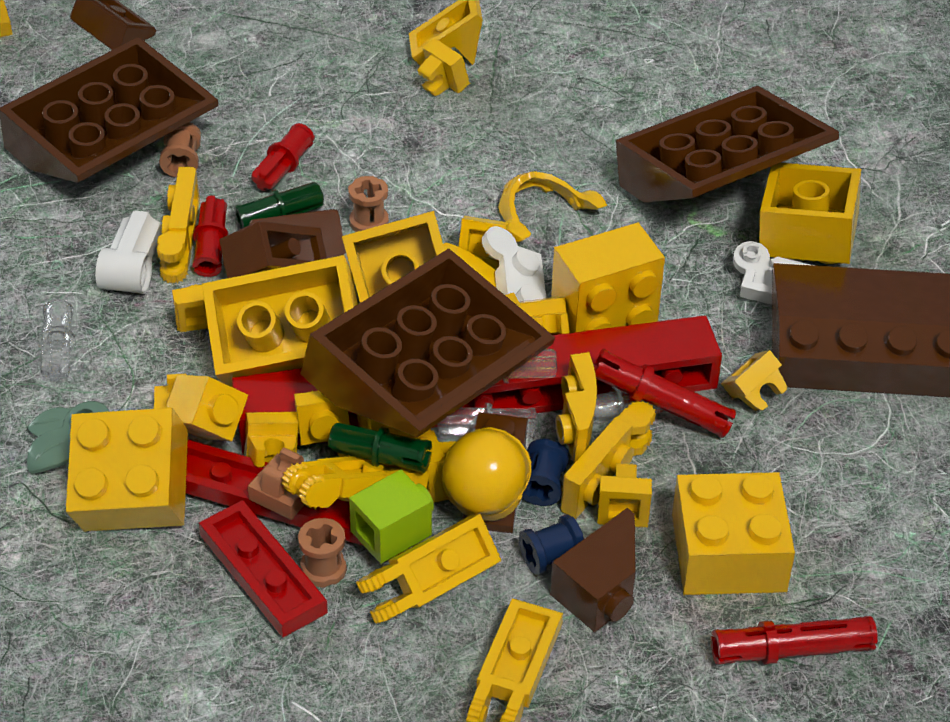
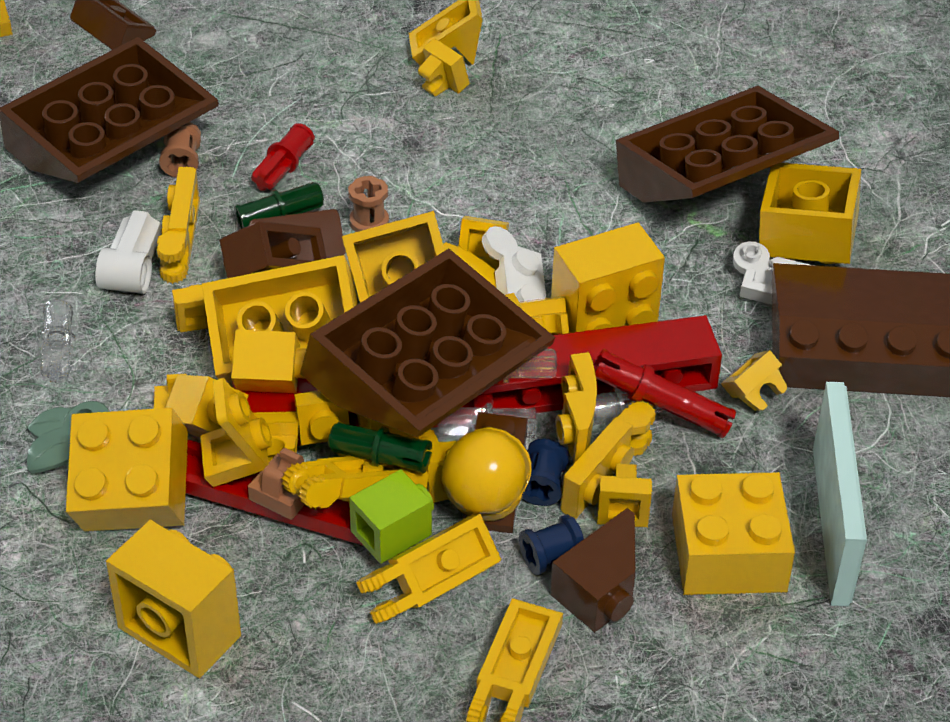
(175, 597): none -> yellow brick
(207, 235): red axle -> none
(239, 444): none -> yellow bracket
(263, 568): red plate -> none
(267, 361): none -> yellow brick
(322, 546): nougat bush -> none
(547, 183): yellow helmet -> none
(772, 641): red pin -> none
(839, 494): none -> light aqua tile

